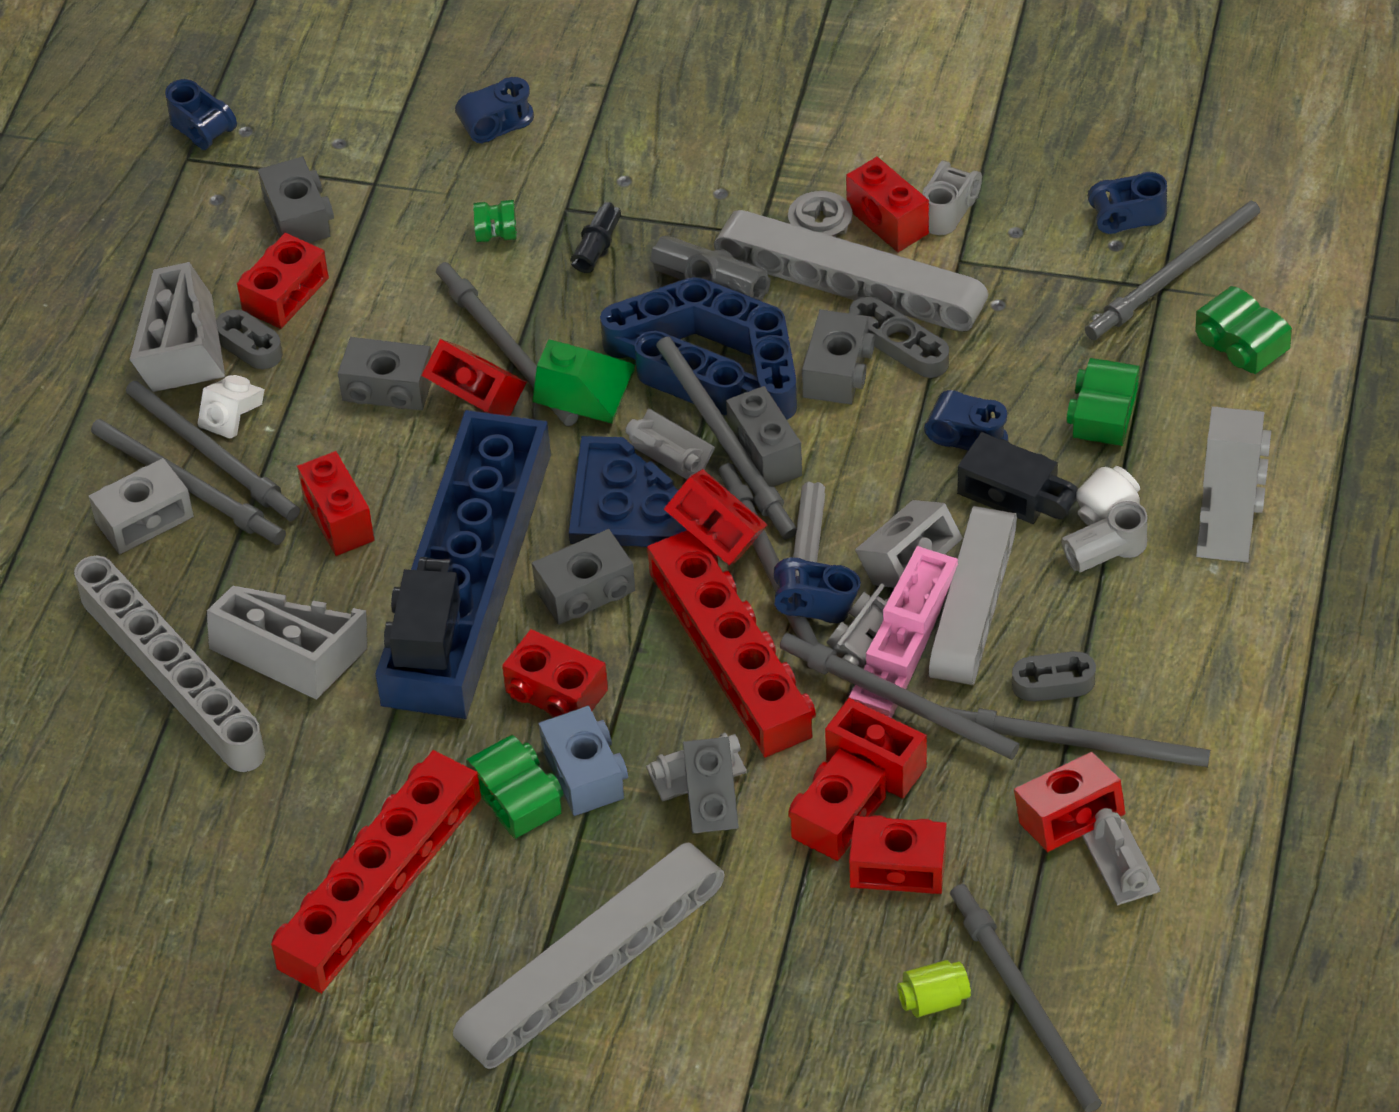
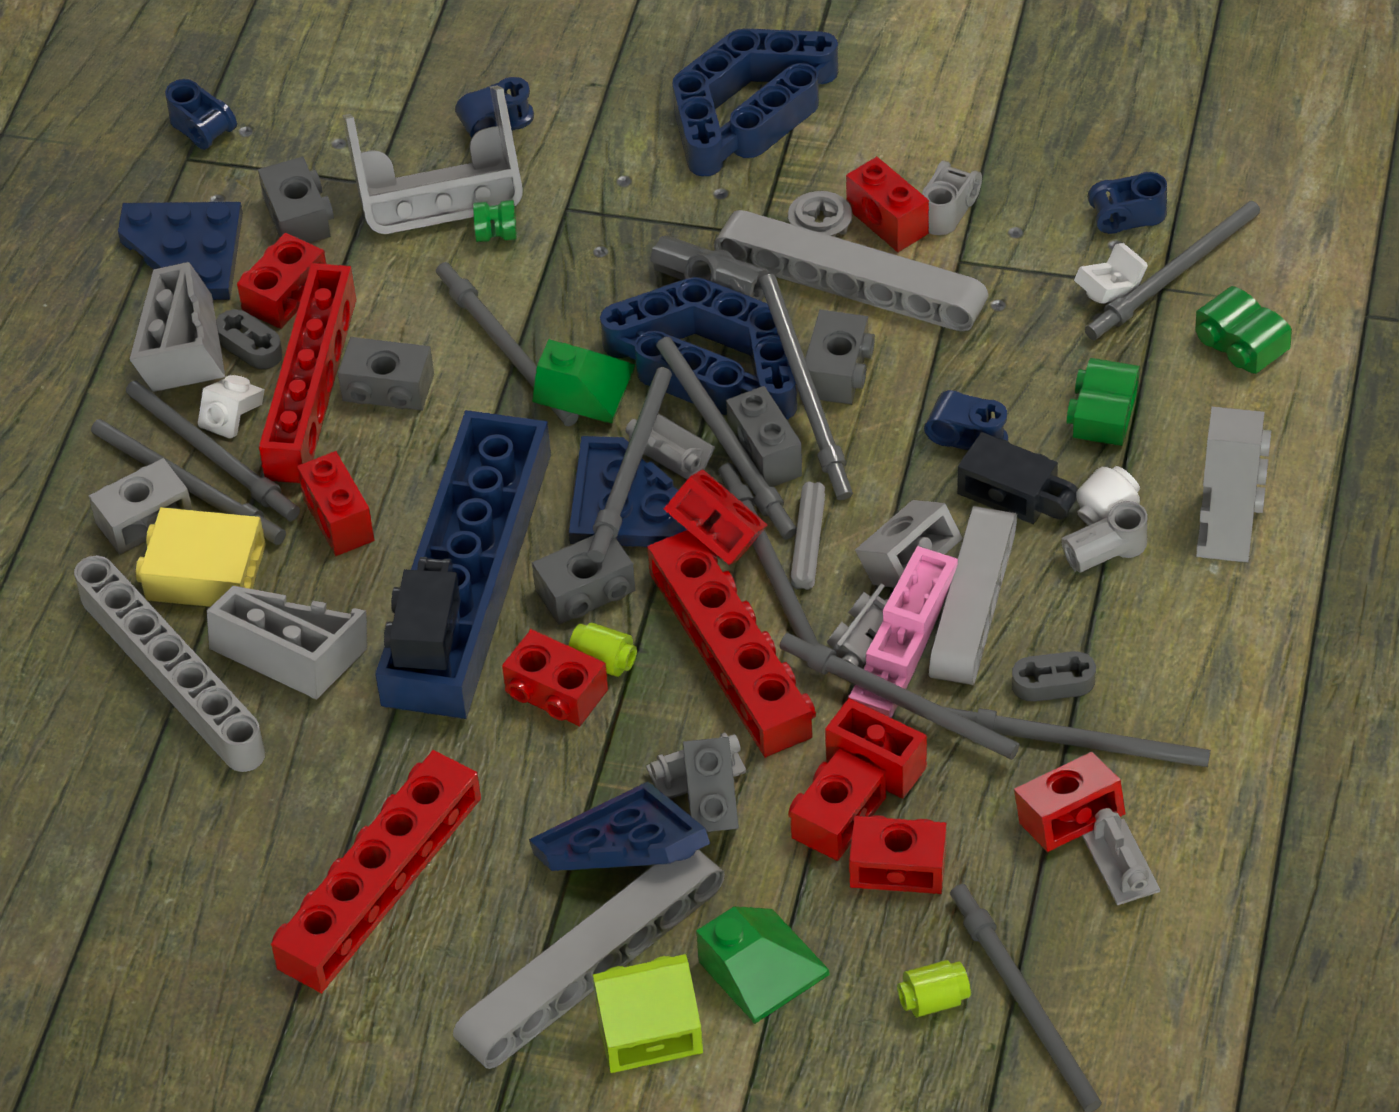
(184, 233): none -> dark blue plate
(199, 556): none -> light yellow brick
(308, 371): none -> red brick
(439, 194): none -> light grey windscreen
(473, 378): red brick -> none
(516, 785): green brick -> none
(582, 760): sand blue brick -> none
(595, 238): black axle -> none
(605, 645): none -> lime brick
(609, 520): none -> dark grey bar
(622, 832): none -> dark blue plate
(647, 1013): none -> lime slope
(757, 959): none -> green slope
(785, 58): none -> dark blue piece
(818, 591): dark blue piece -> none
(830, 455): none -> dark grey bar
(908, 351): dark grey beam -> none
(1112, 279): none -> white bracket

